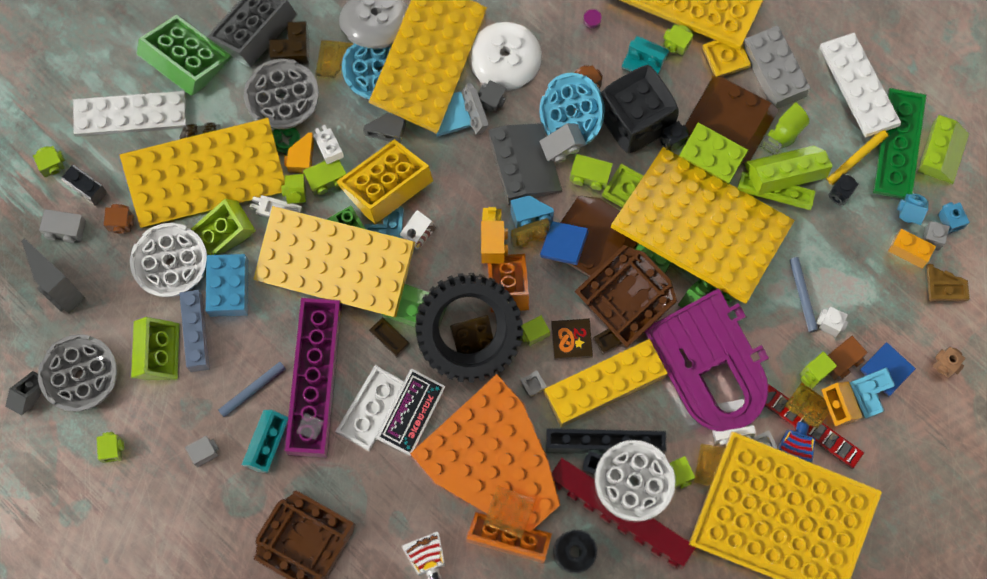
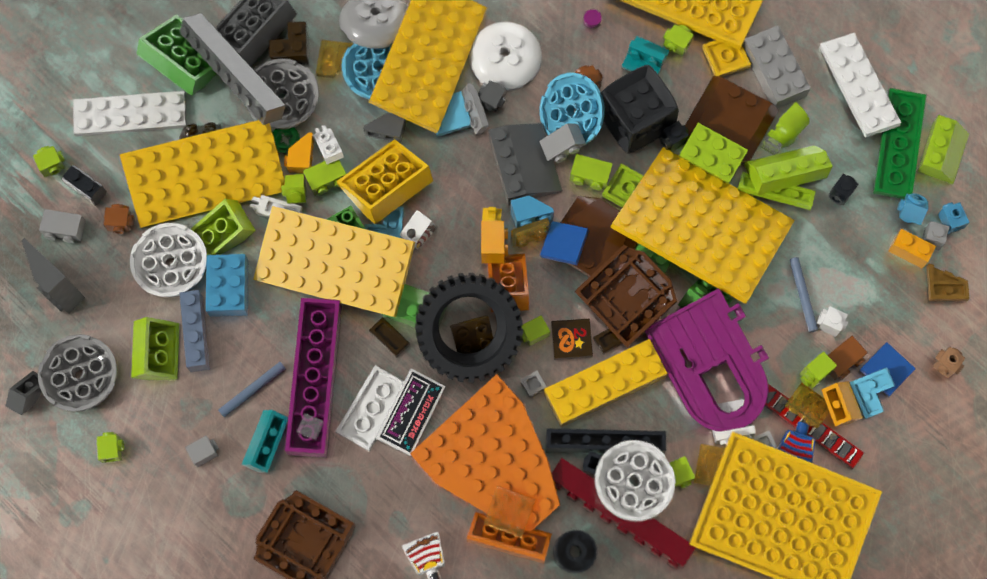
(232, 69): none -> brick
(857, 157): yellow piece -> none

